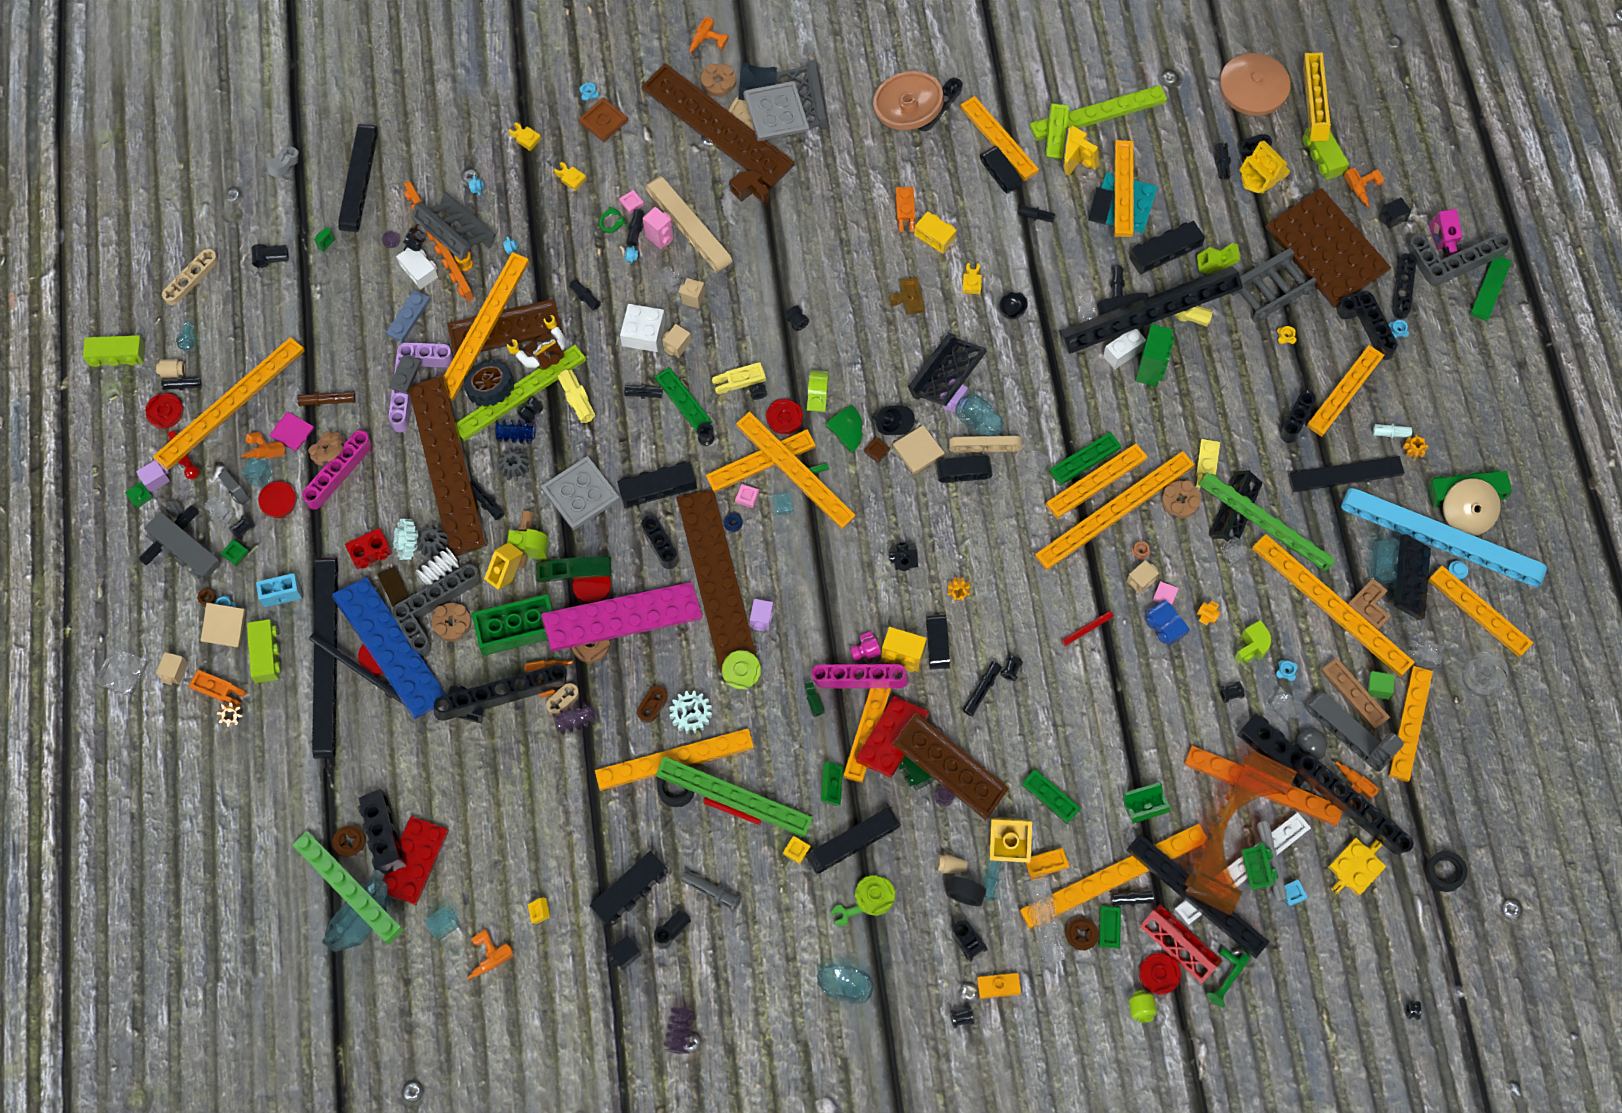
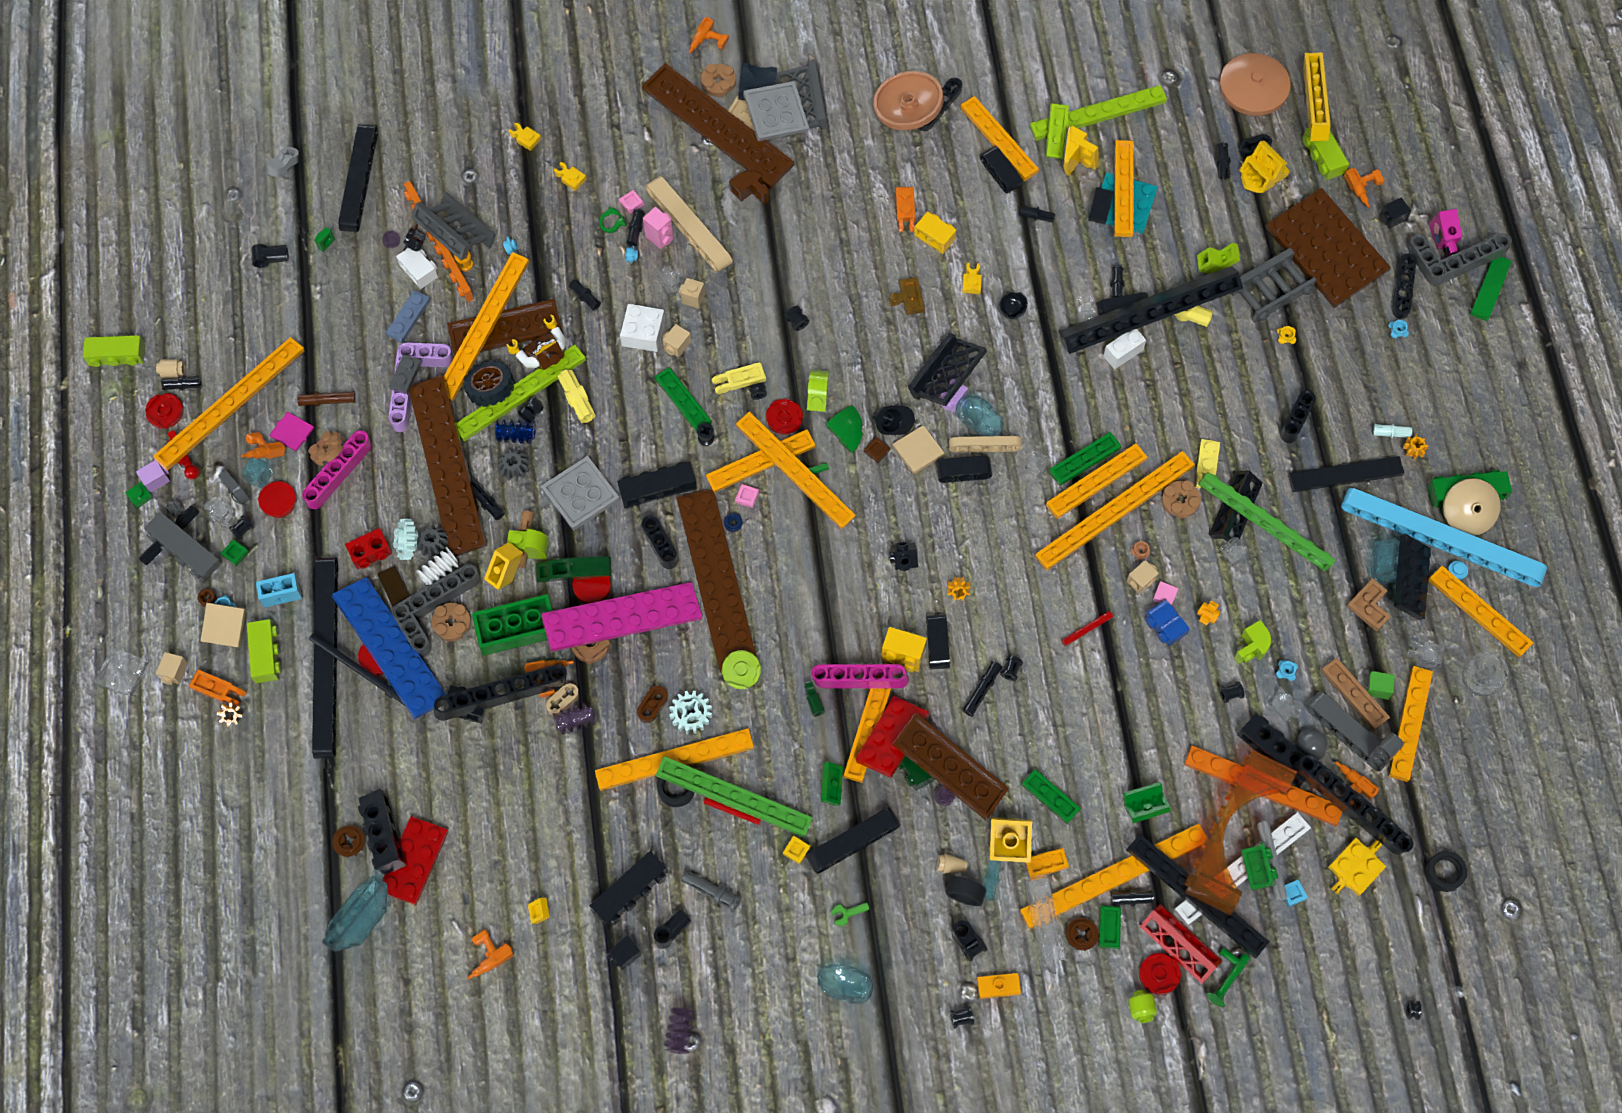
(186, 336): clear light blue cone -> none
(187, 274): tan beam -> none
(348, 887): bright green plate -> none
(441, 923): clear light blue brick -> none
(476, 185): medium azure plate -> none
(585, 88): medium azure plate -> none
(603, 119): dark orange tile -> none
(646, 391): black pin -> none
(761, 615): lavender brick -> none
(783, 503): clear light blue plate -> none
(869, 647): dark pink piece -> none
(875, 895): lime tile -> none
(1155, 355): green brick -> none
(1166, 247): black brick -> none
(1333, 605): light orange plate -> none
(1345, 391): light orange plate -> none
(1382, 342): black beam -> none

